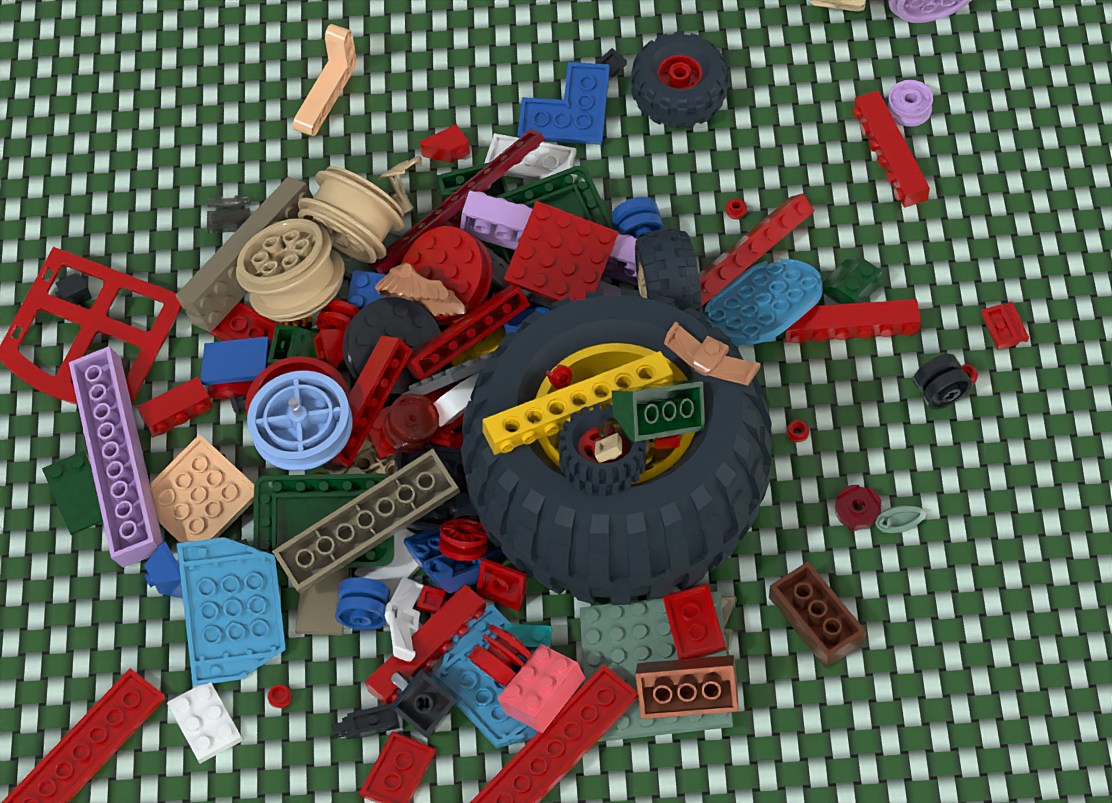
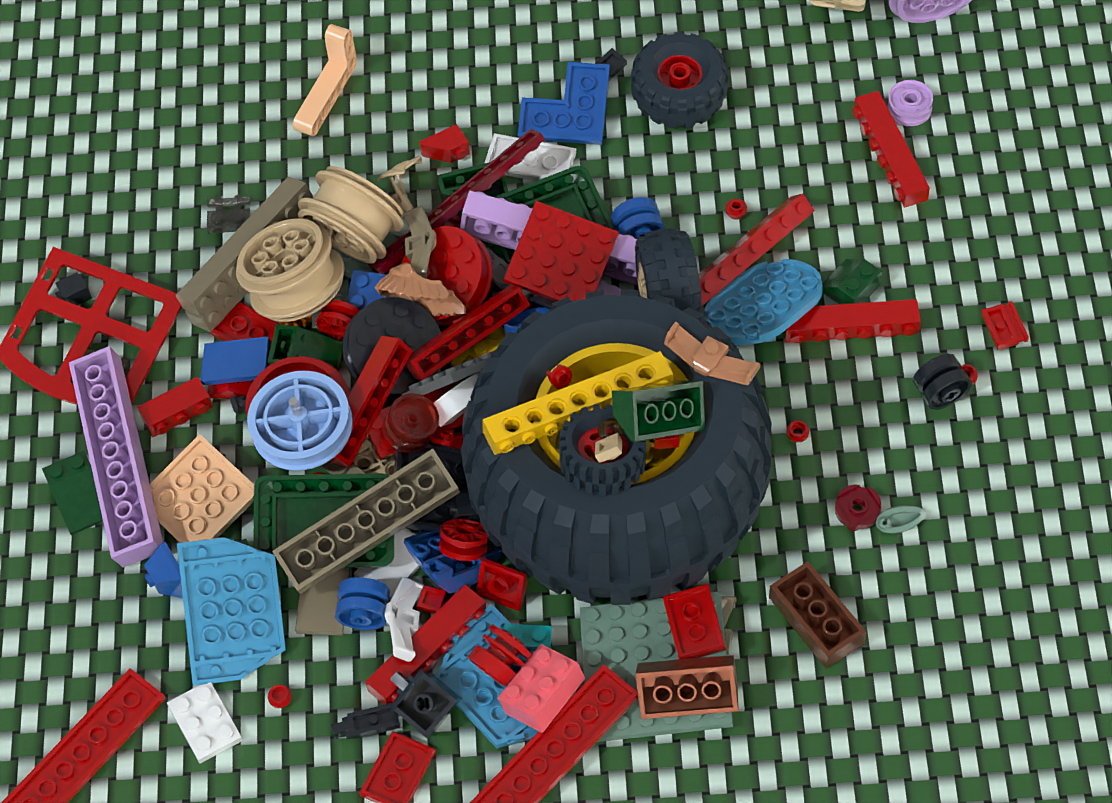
(329, 346): red slope -> none
(422, 242): none -> dark tan plate

